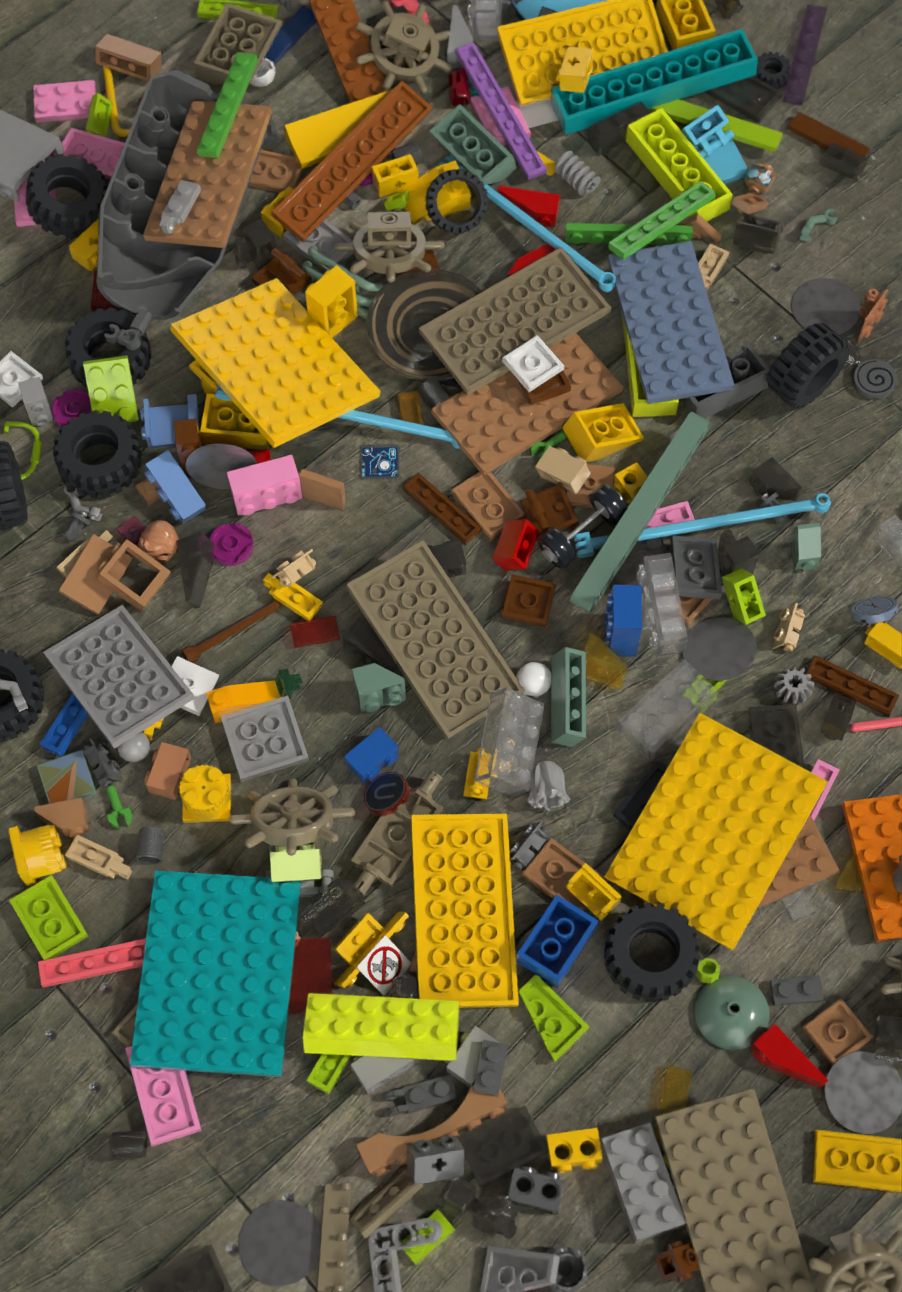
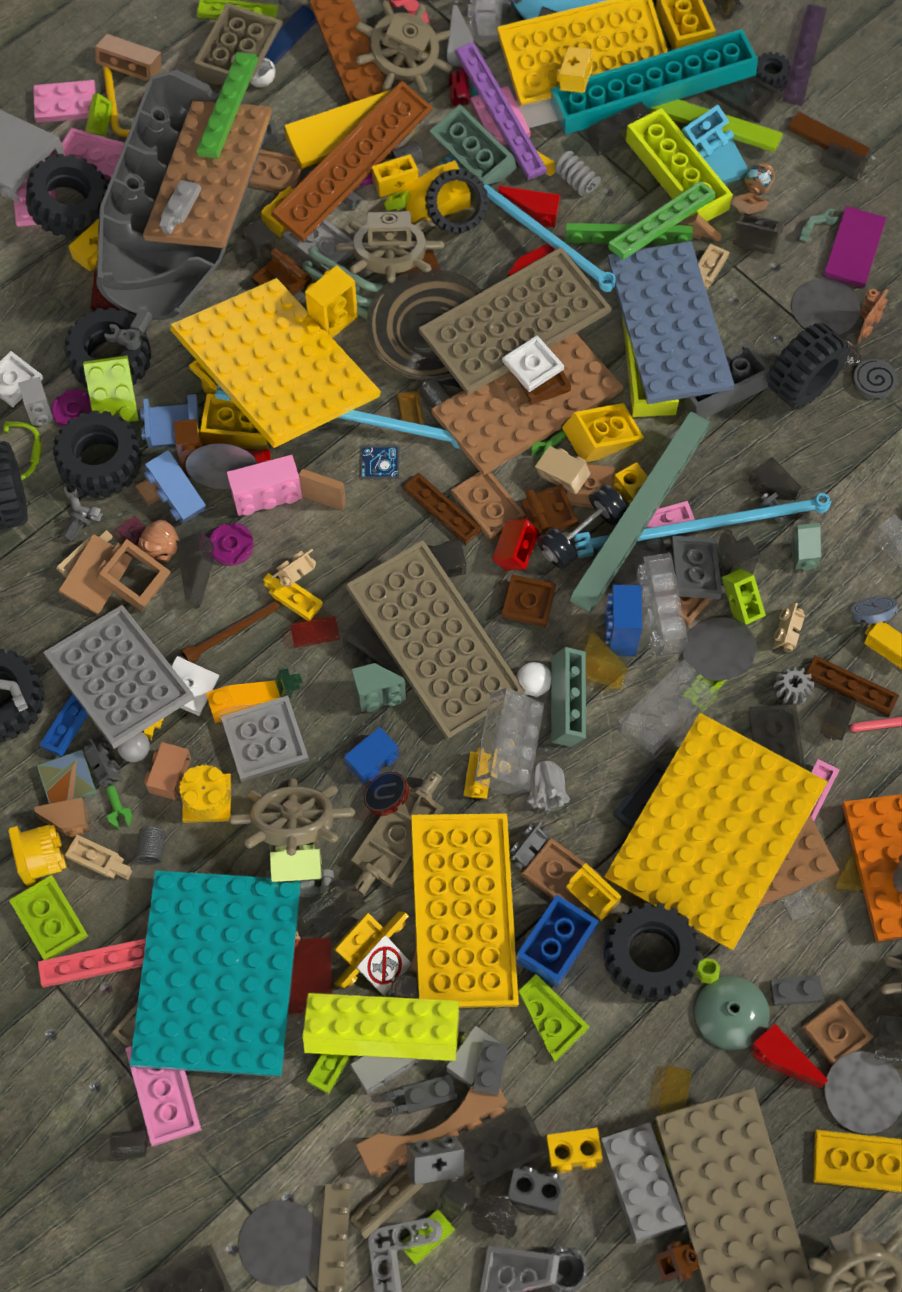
(855, 247): none -> magenta tile

